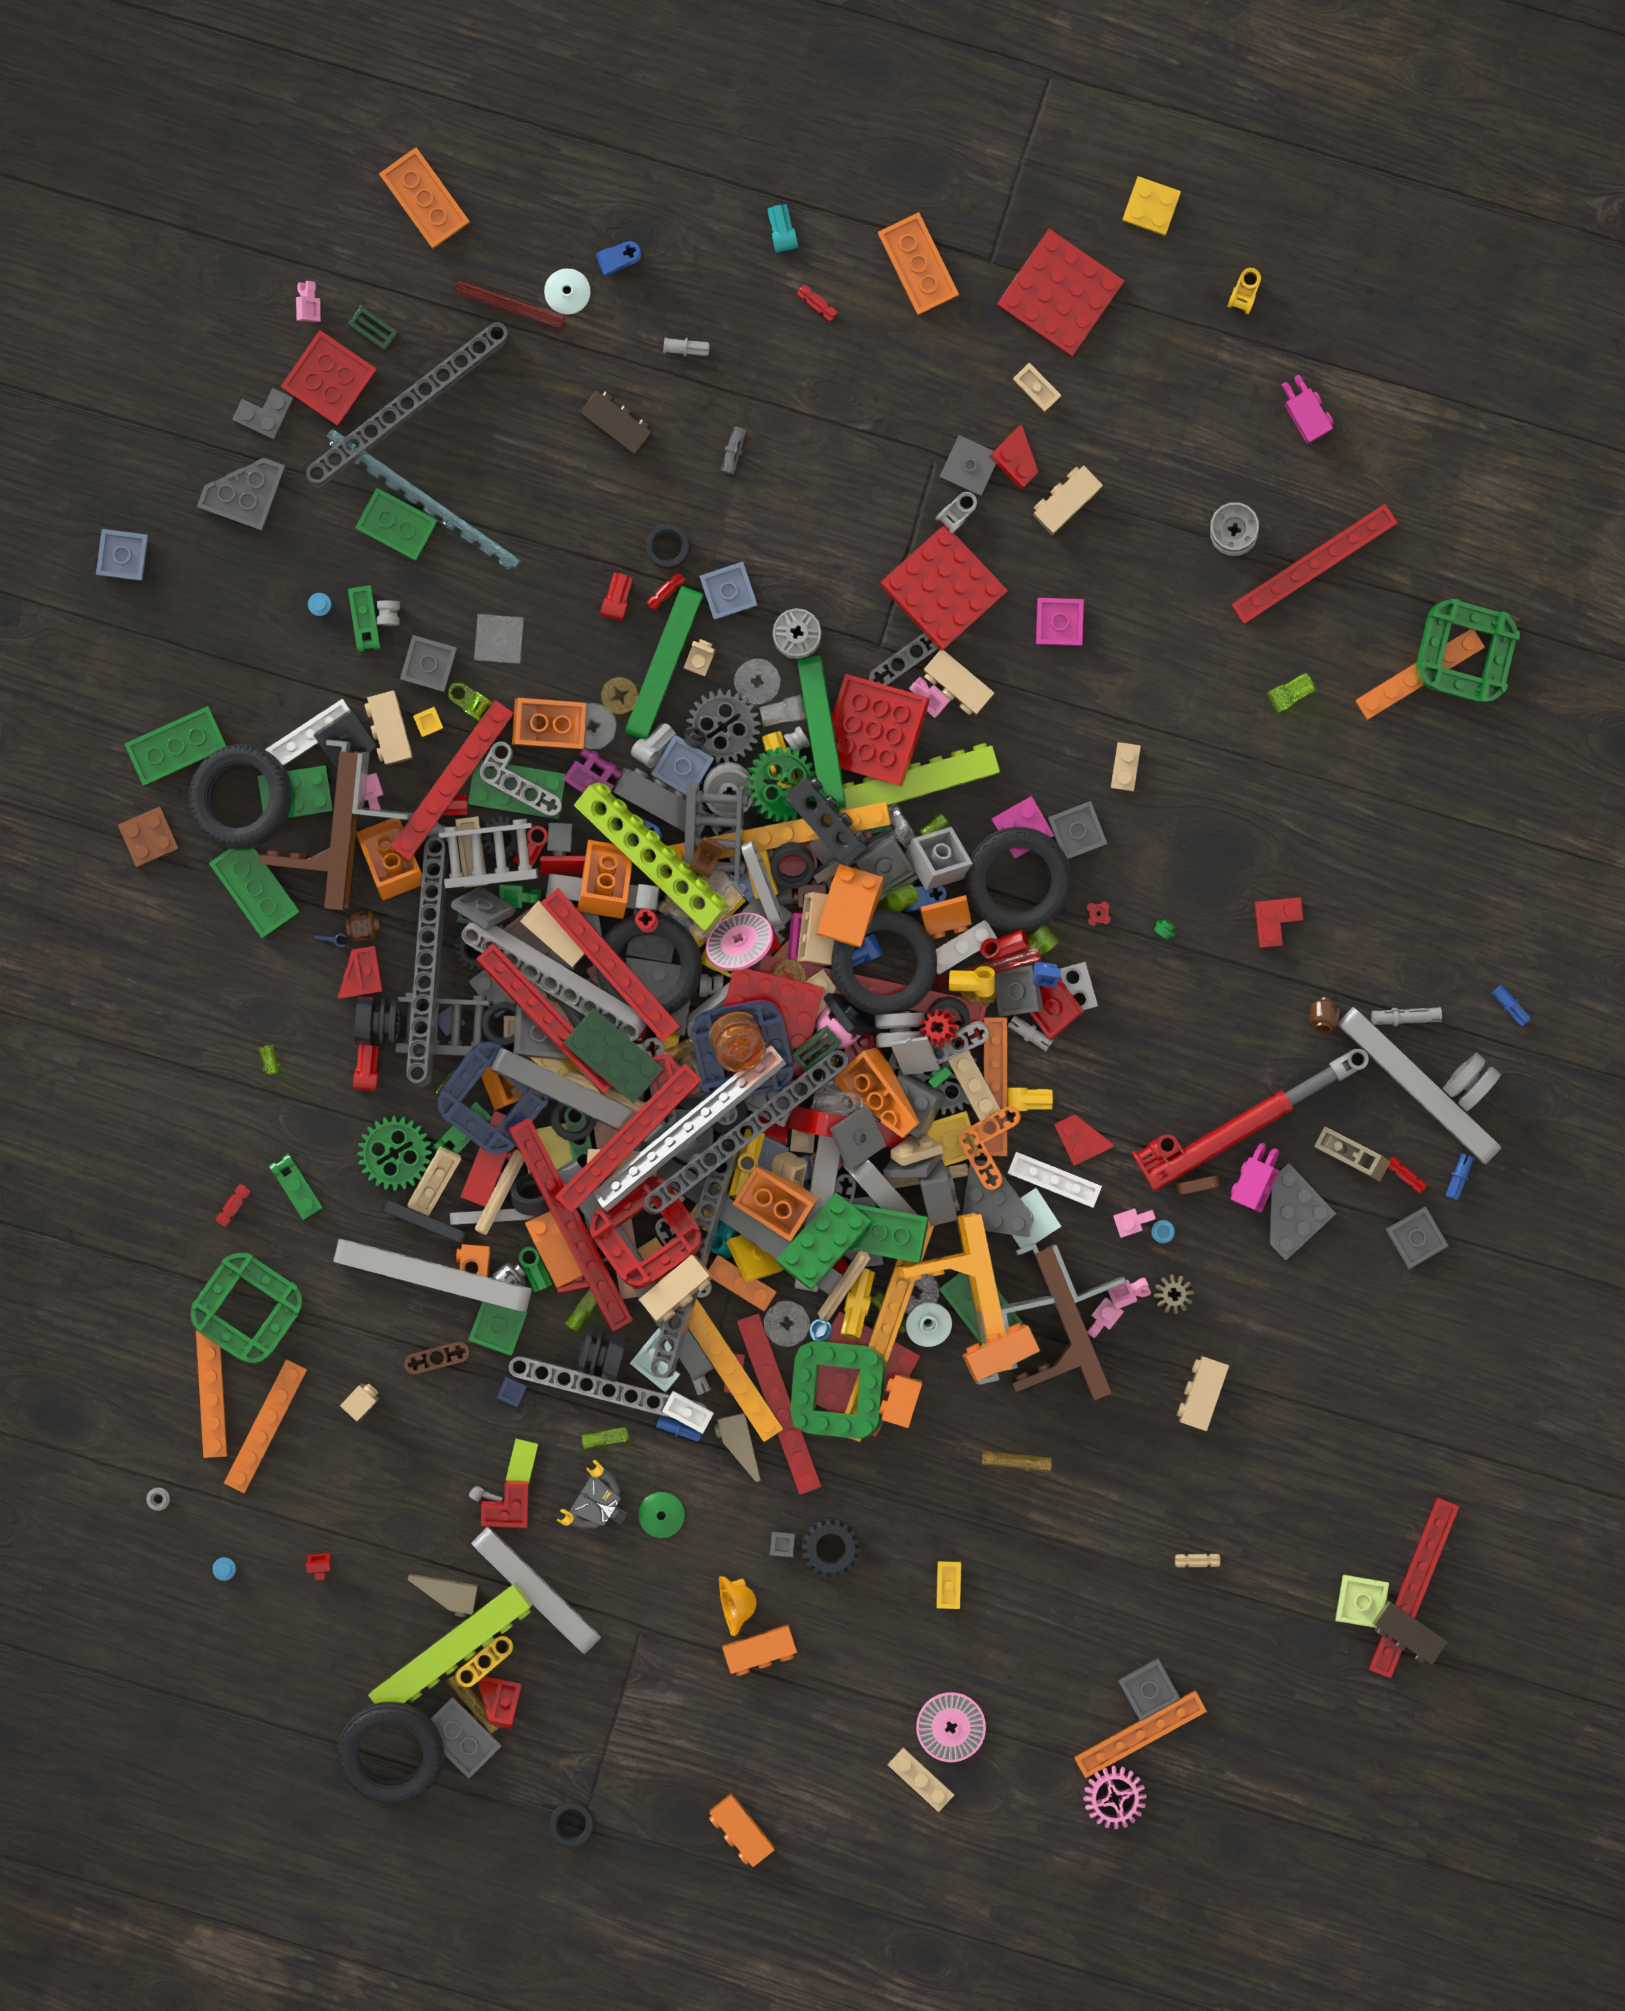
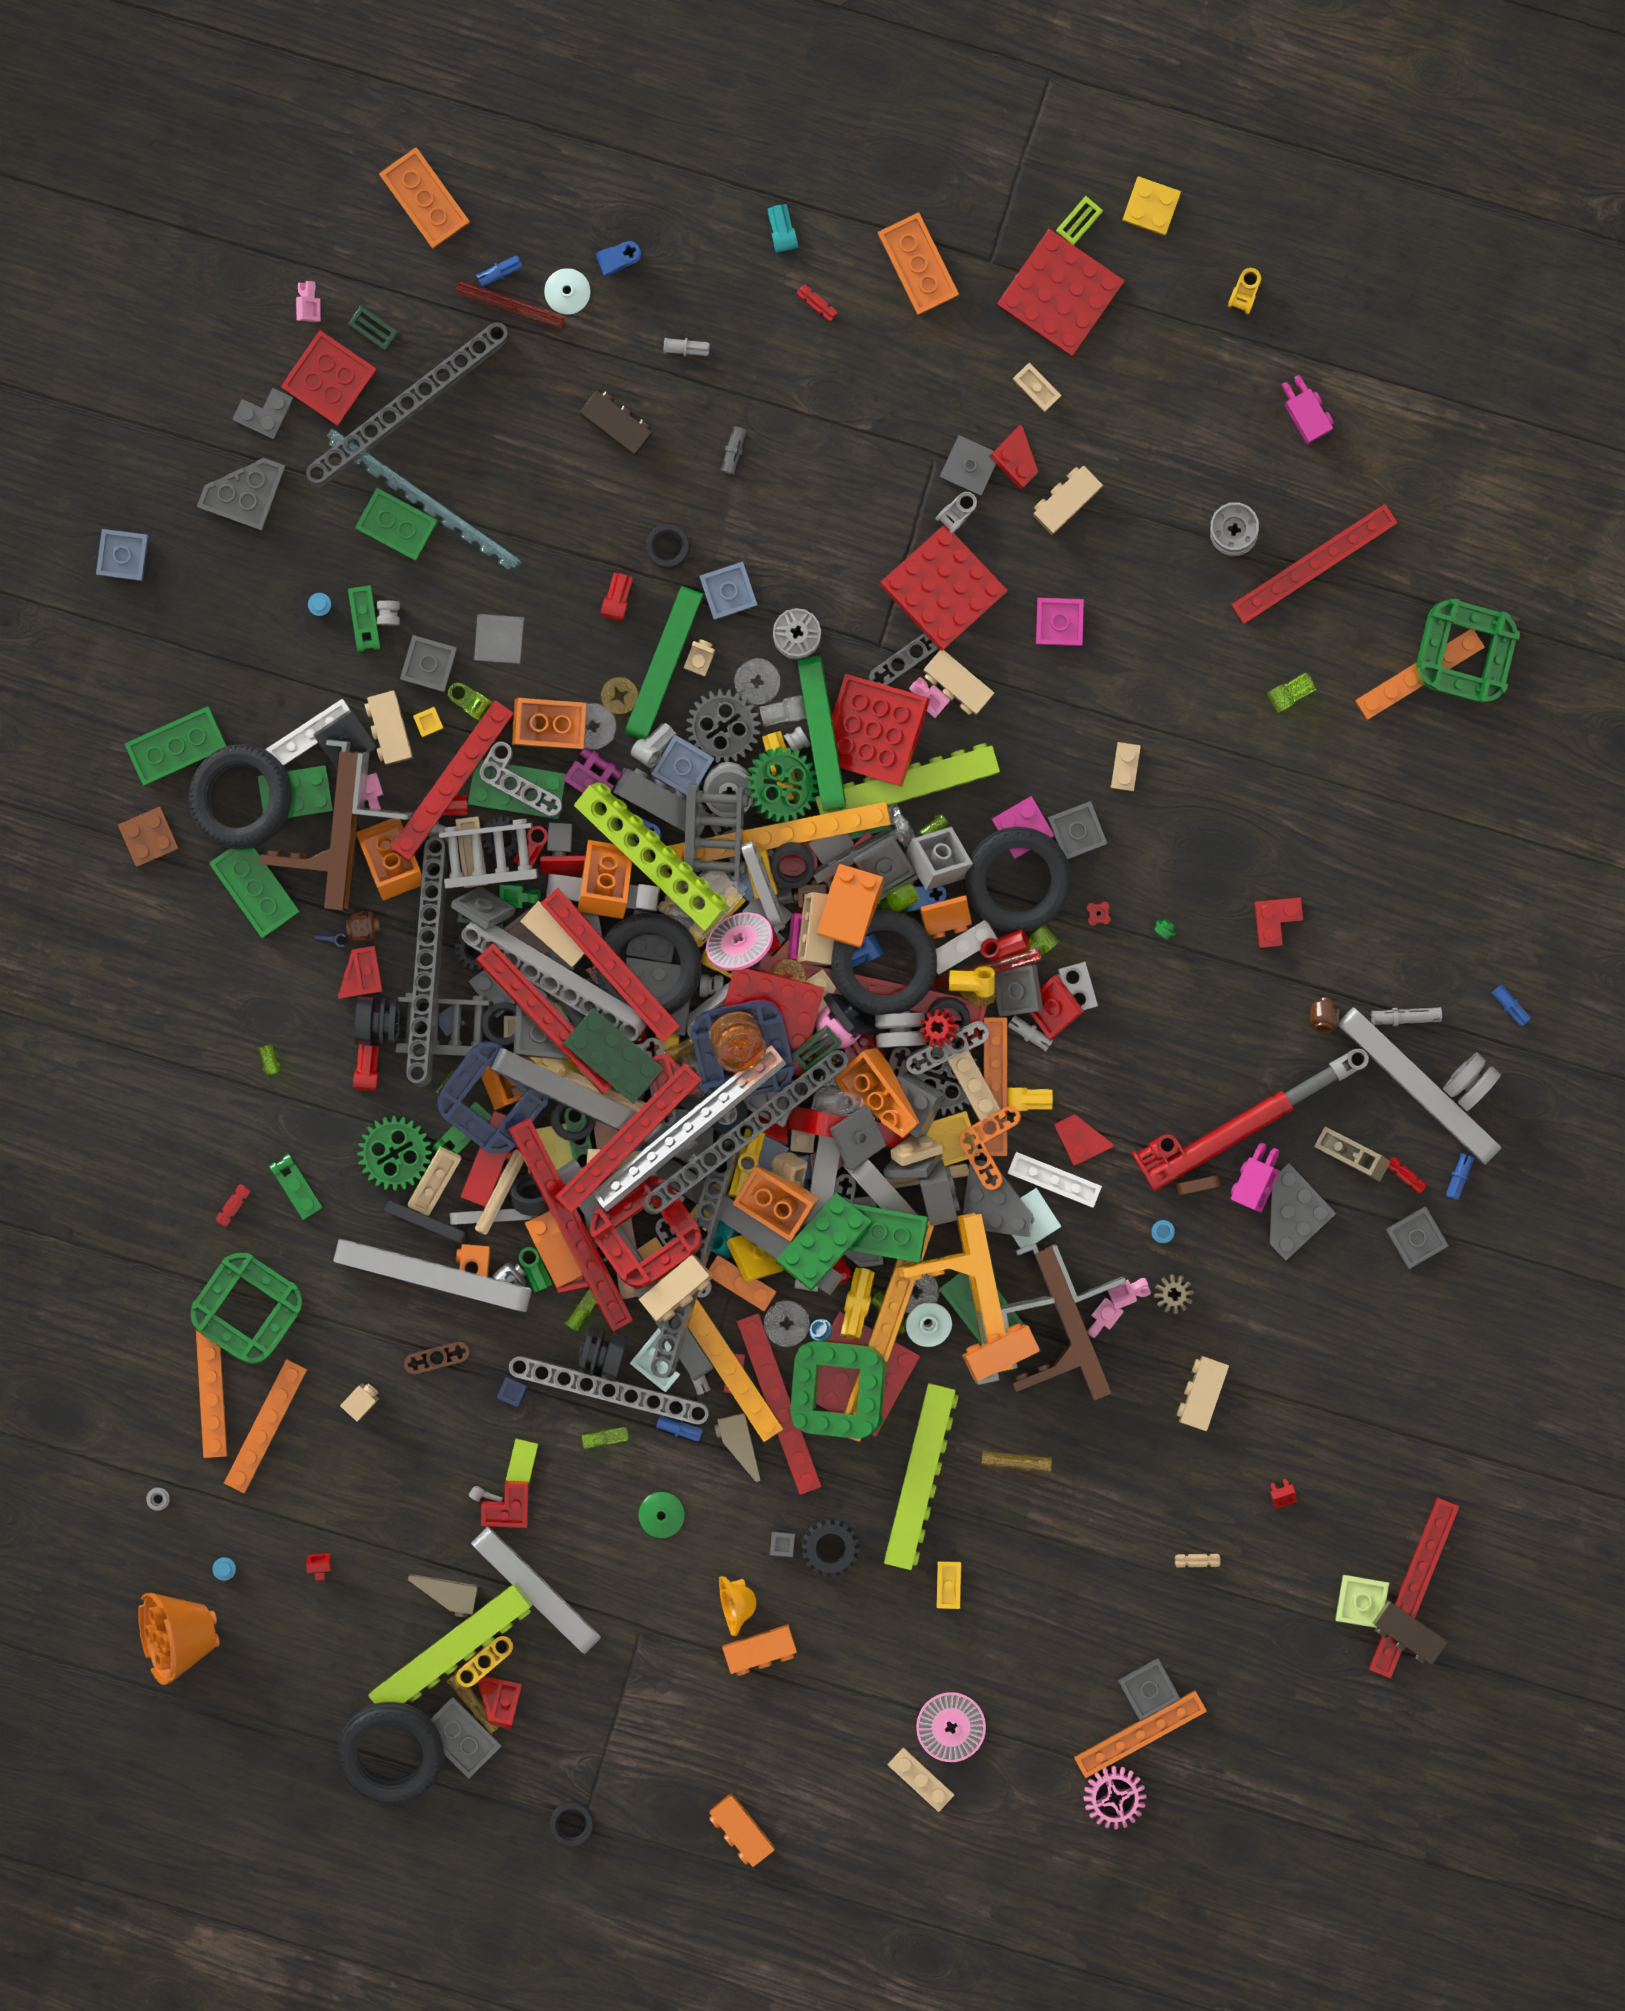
(175, 1634): none -> orange cone
(497, 1327): green plate -> none
(499, 270): none -> blue axle
(596, 1502): dark grey torso -> none
(652, 925): red bush -> none
(665, 591): red axle -> none
(687, 1412): white plate -> none
(694, 738): black plate -> none
(706, 857): reddish brown bracket -> none
(814, 817): black brick -> none
(844, 1285): tan axle -> none
(901, 1400): orange slope -> none
(915, 1055): light grey piece -> none
(919, 1476): none -> lime brick
(939, 1076): green plate -> none
(1046, 974): blue bracket -> none
(1092, 205): none -> lime tile
(1129, 1222): bright pink plate -> none
(1283, 1496): none -> red tile

